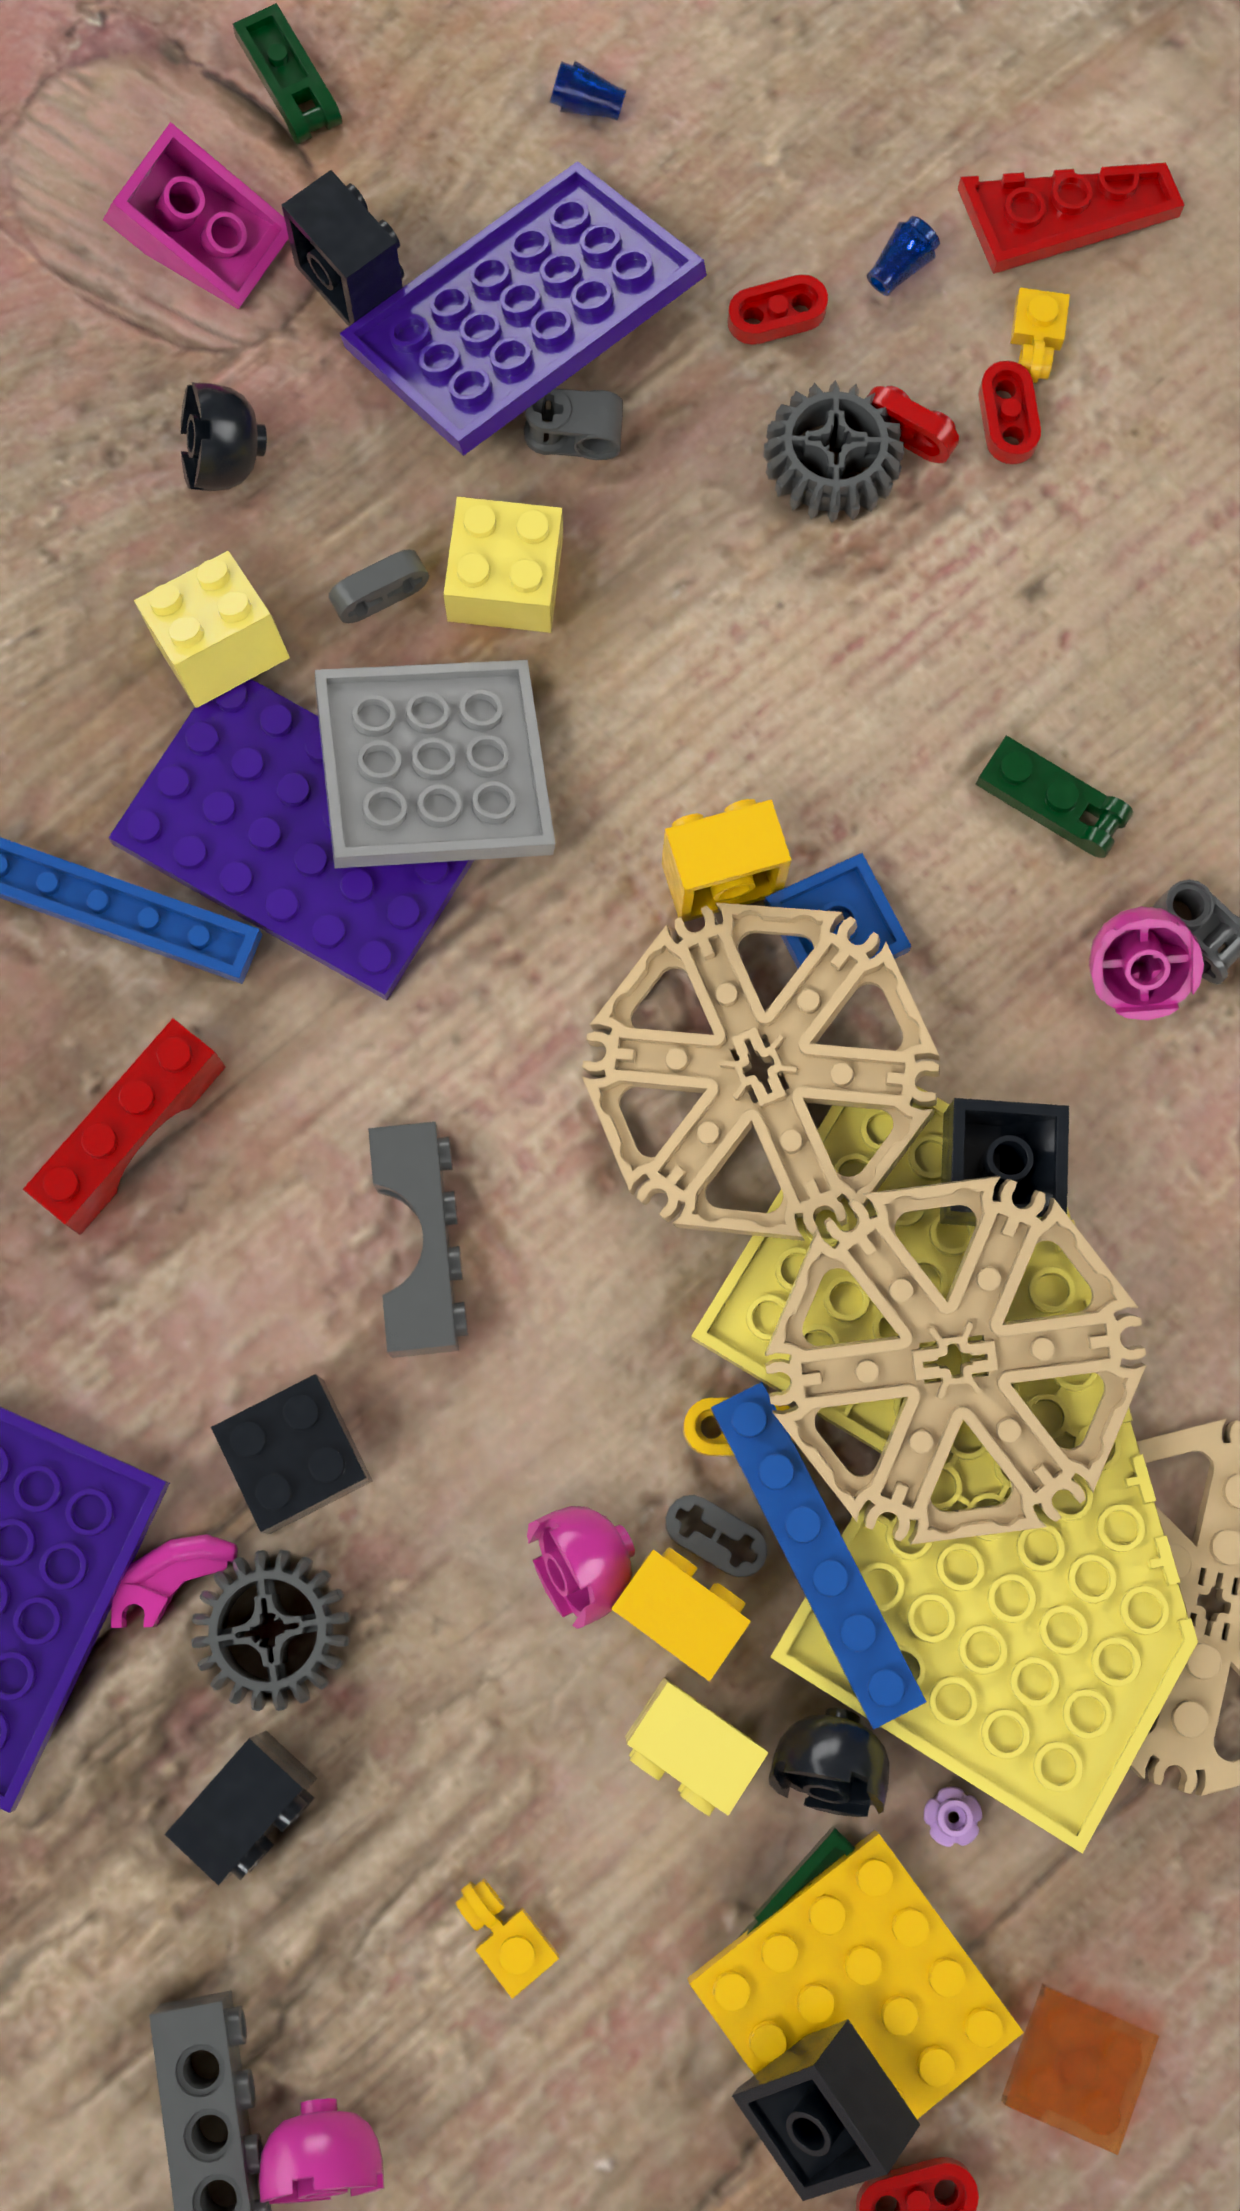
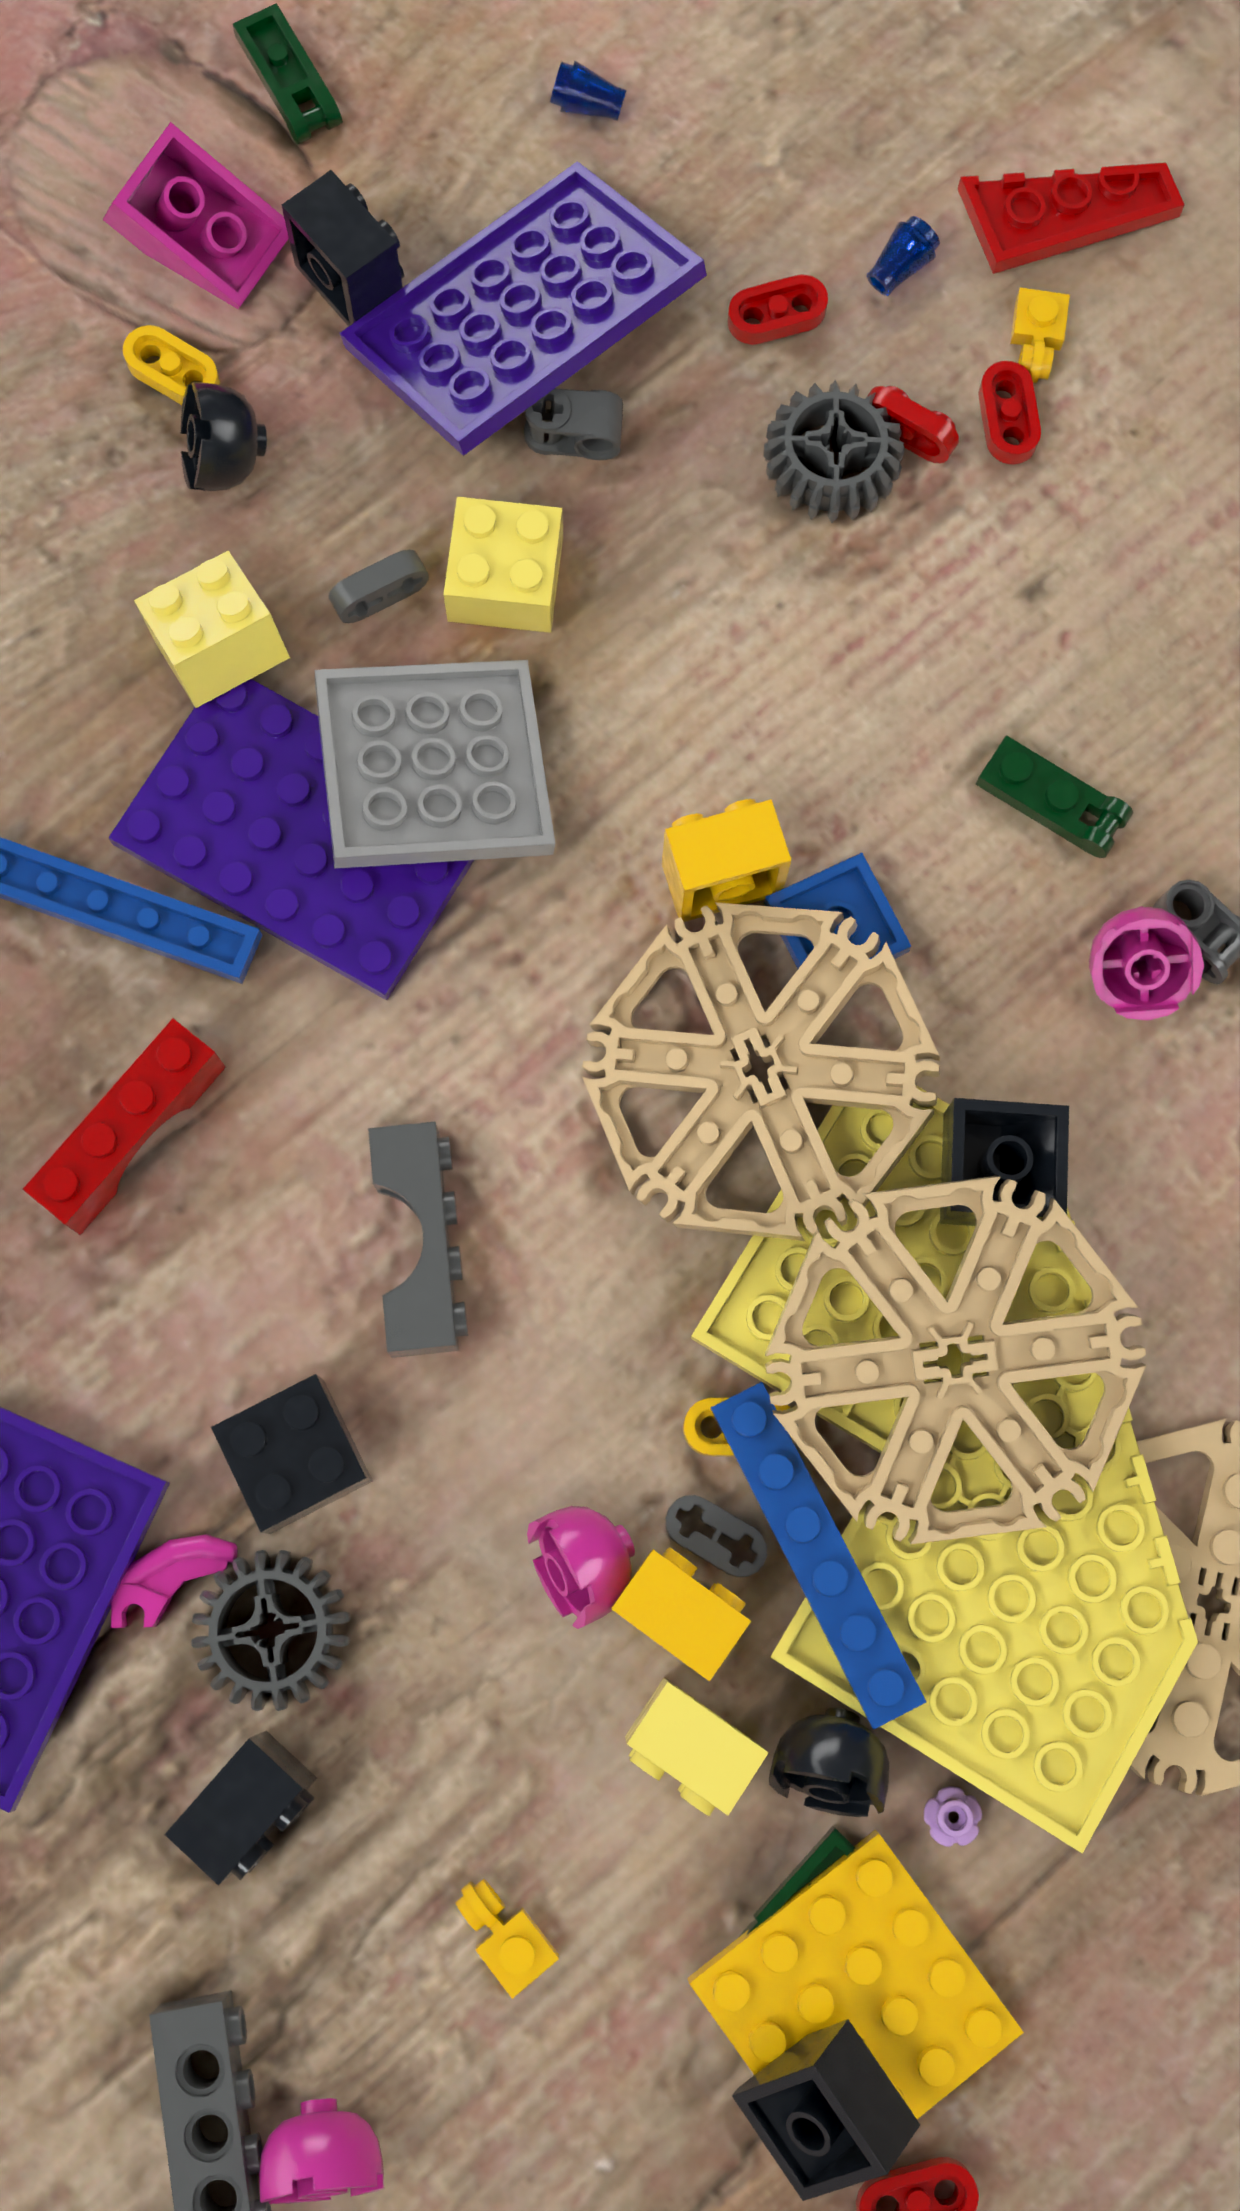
(177, 363): none -> yellow plate
(1079, 2069): clear orange plate -> none

